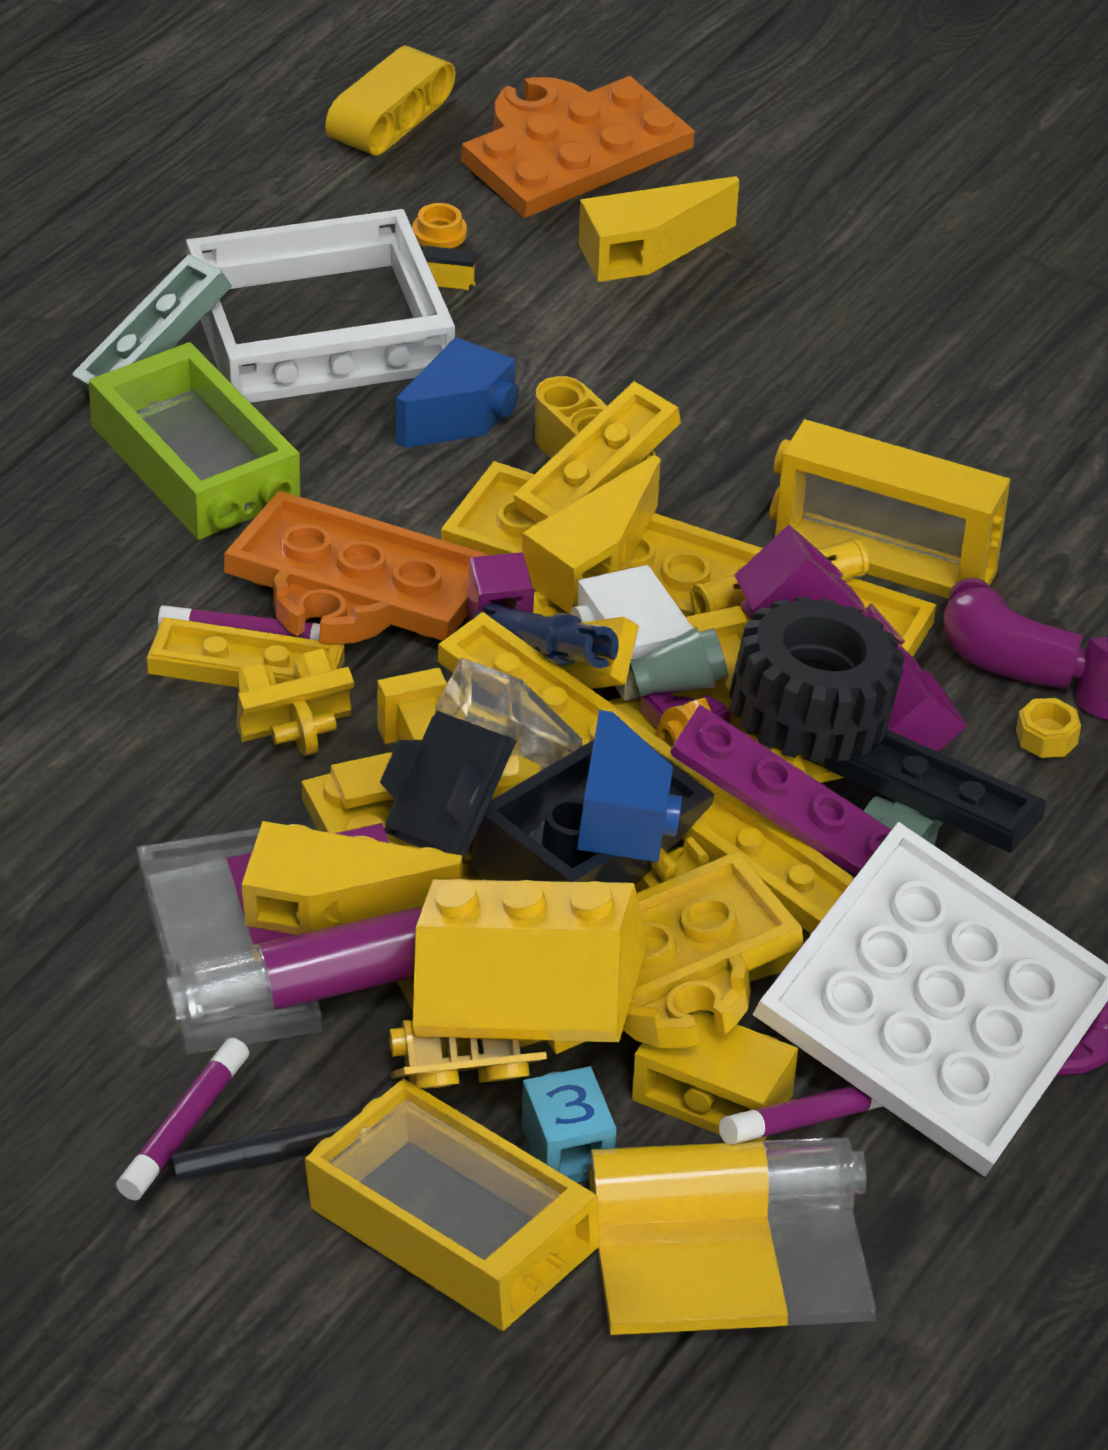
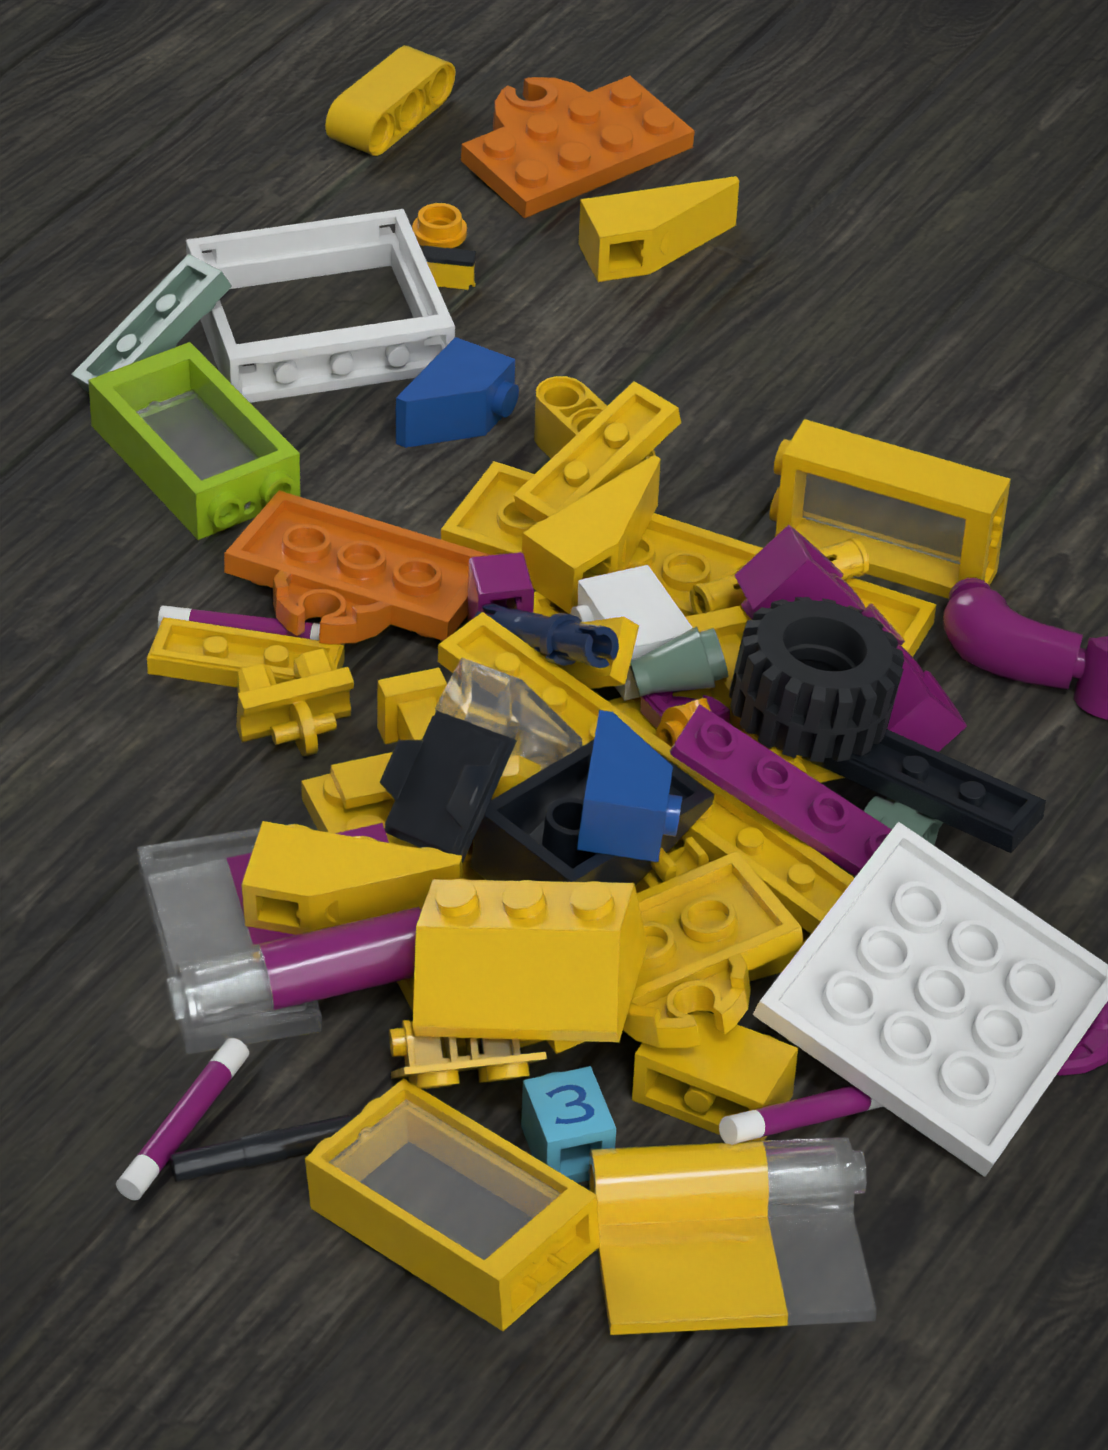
(1048, 727): yellow tile -> none

